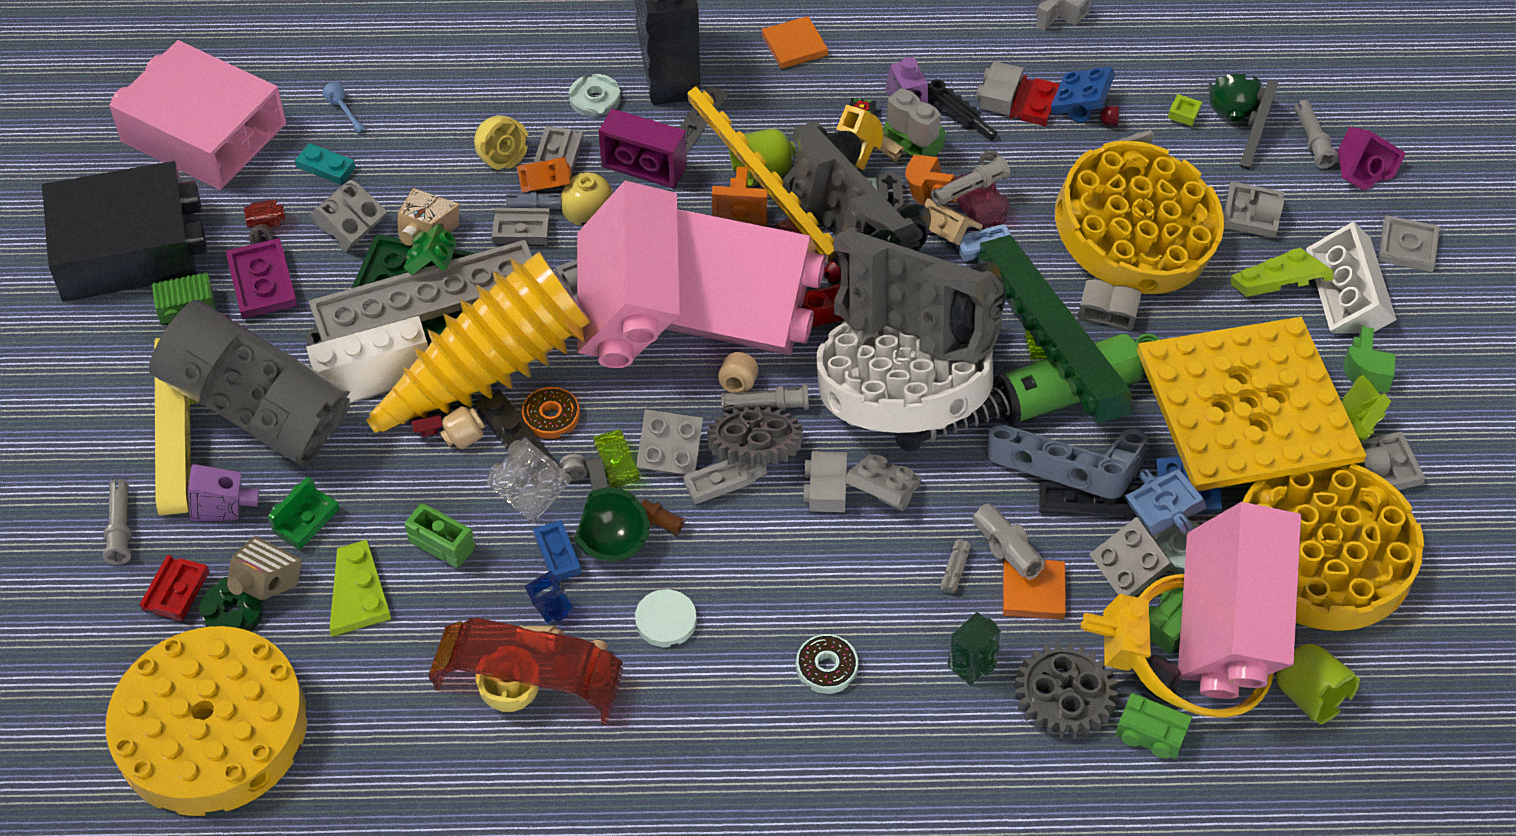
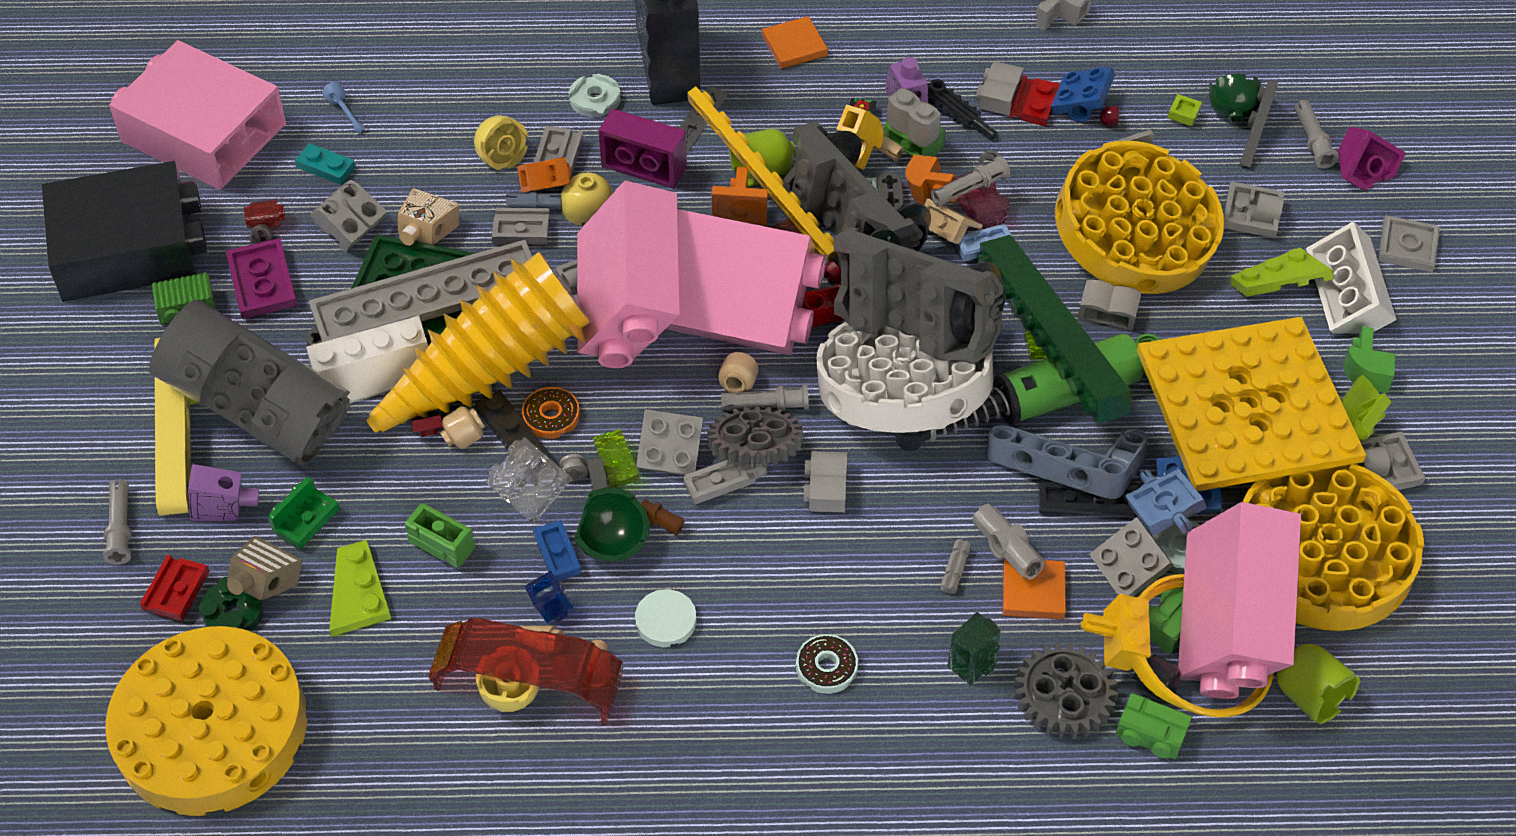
(434, 246): green bracket -> none
(884, 480): light grey plate -> none

